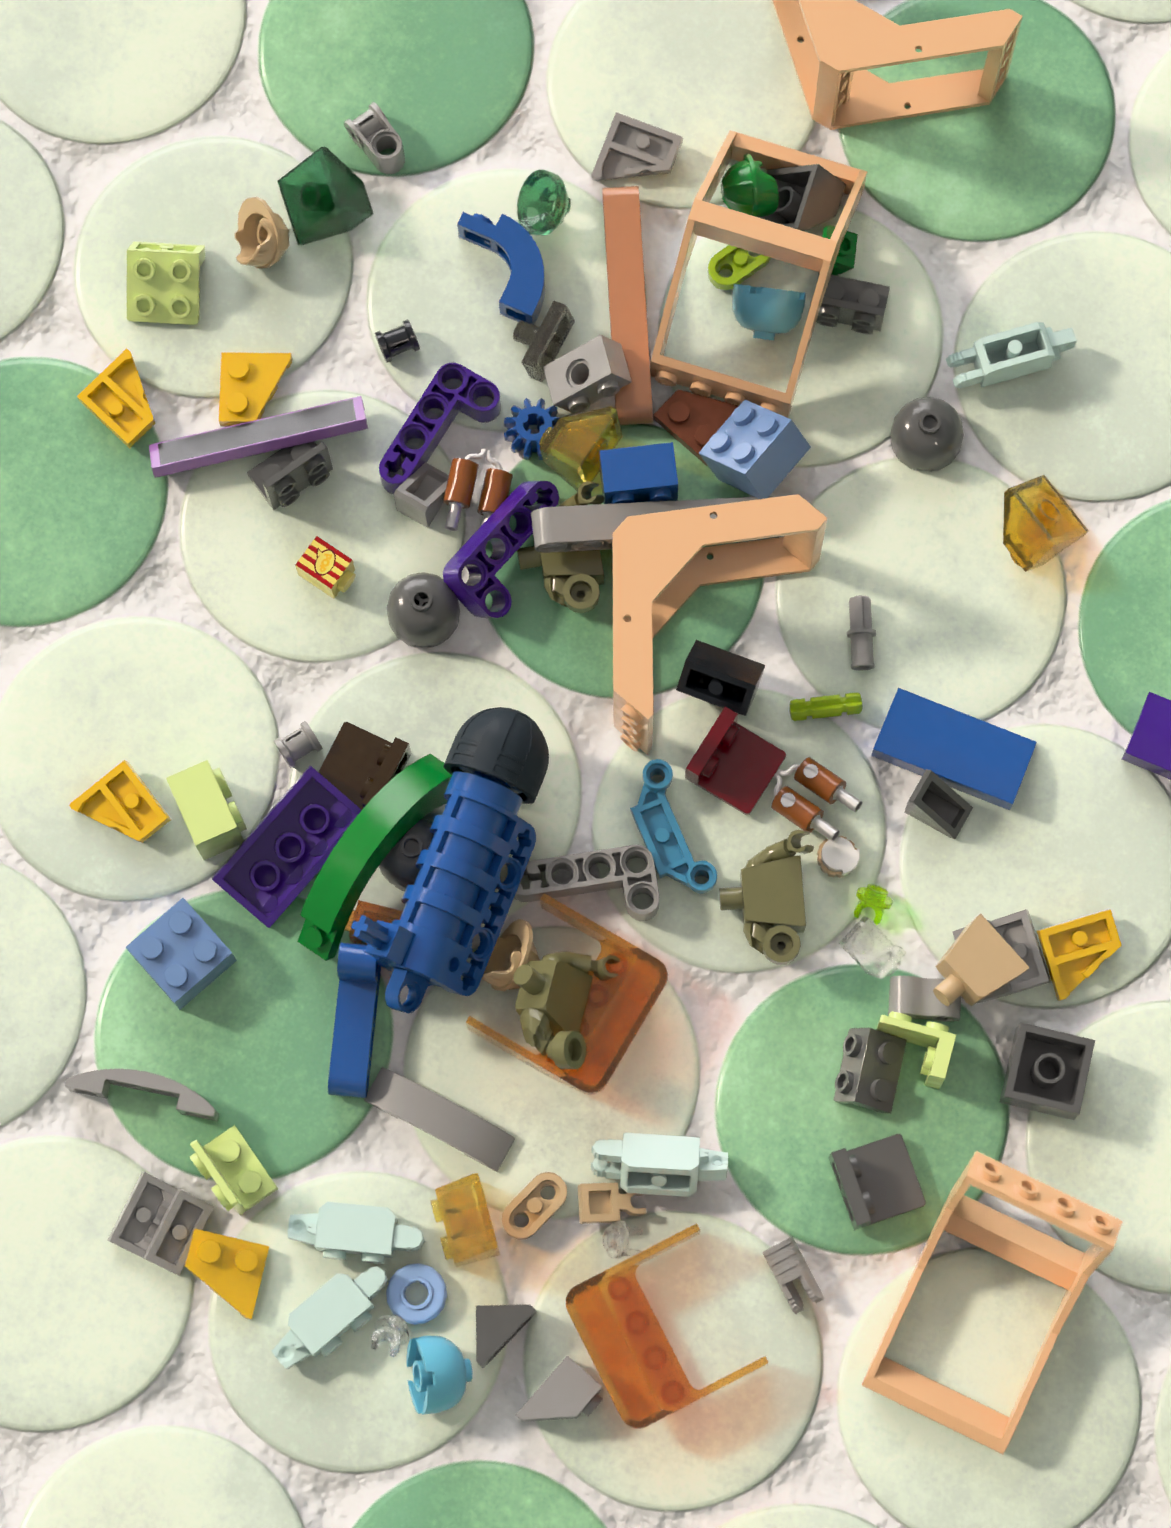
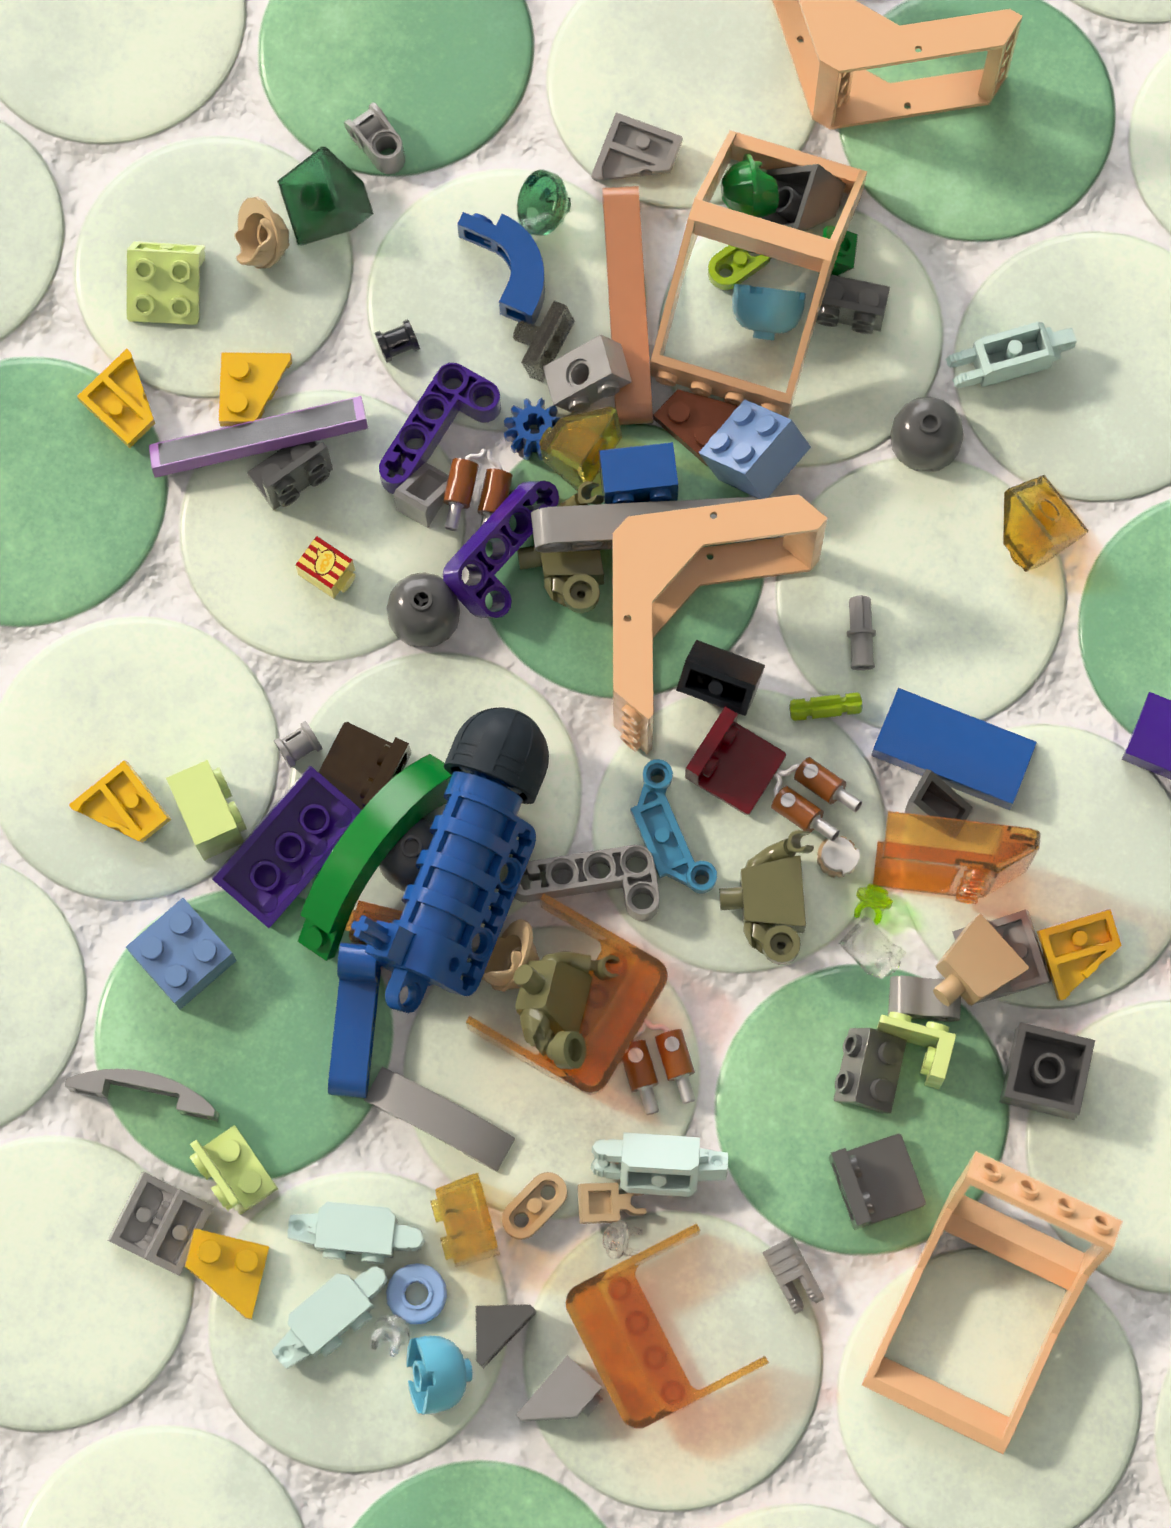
(675, 1061): none -> dark orange piece
(952, 855): none -> clear orange windscreen

